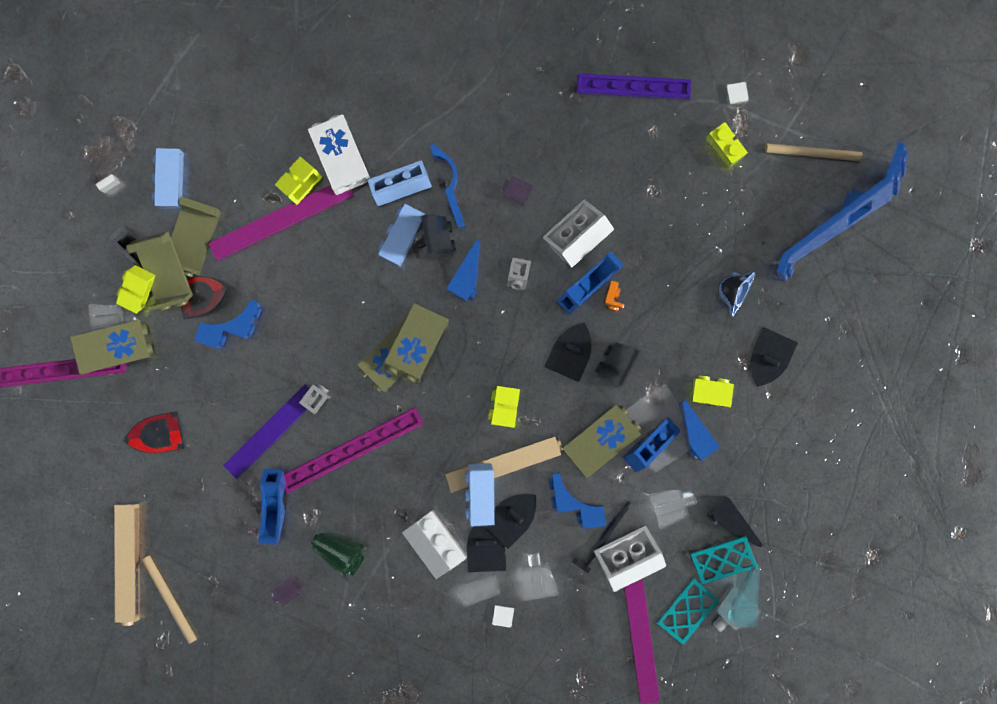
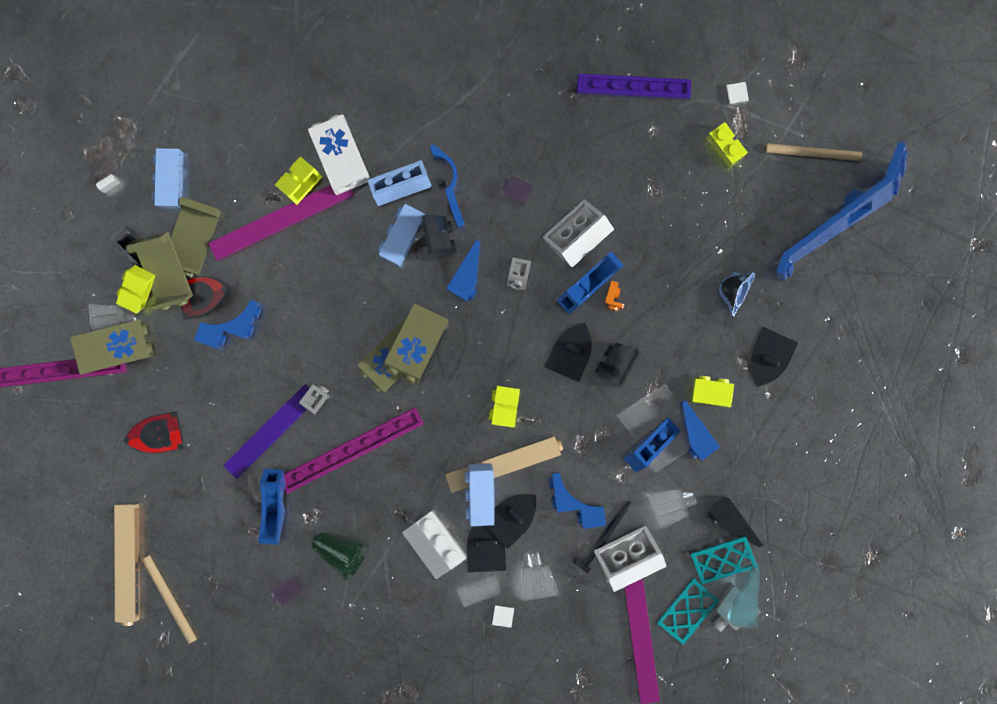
(602, 440): olive panel -> none

